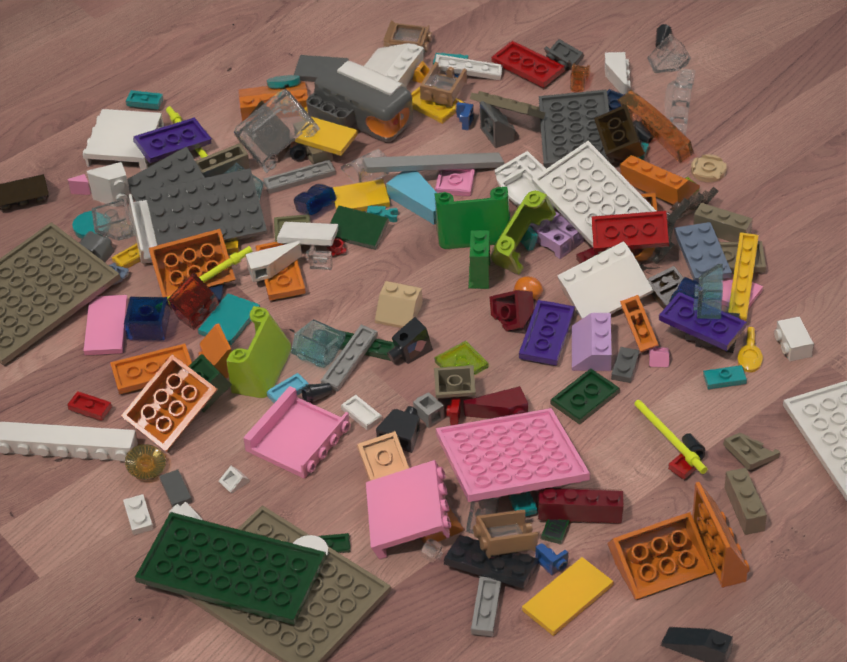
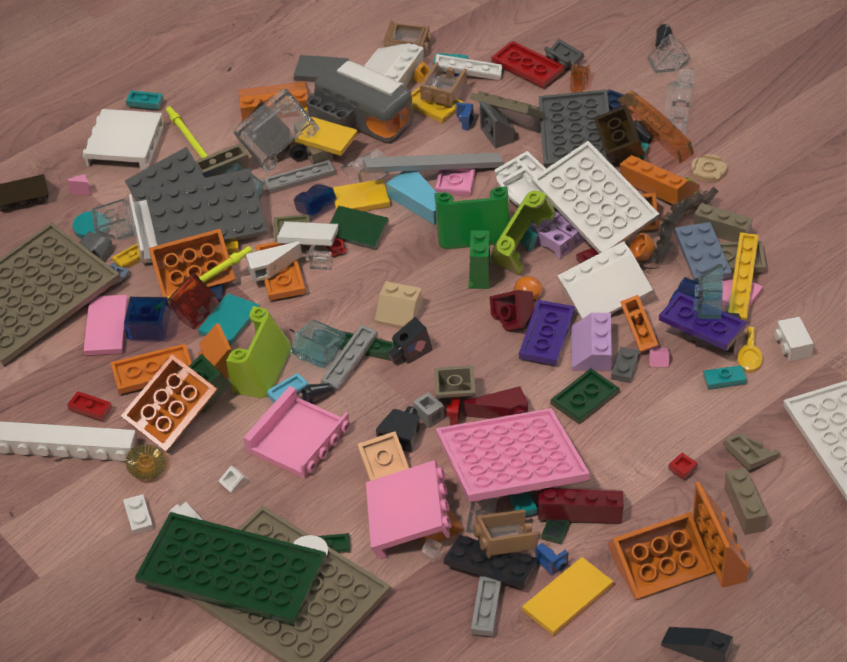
(109, 183): white slope -> none
(169, 139): dark purple plate -> none
(175, 488): dark grey tile -> none
(281, 81): teal tile -> none
(361, 412): white tile -> none
(381, 210): teal plate -> none
(462, 355): clear neon green tile -> none
(616, 70): white slope -> none
(635, 229): red plate -> none
(665, 284): wing -> none
(690, 457): neon yellow bar -> none
(694, 445): black cone -> none

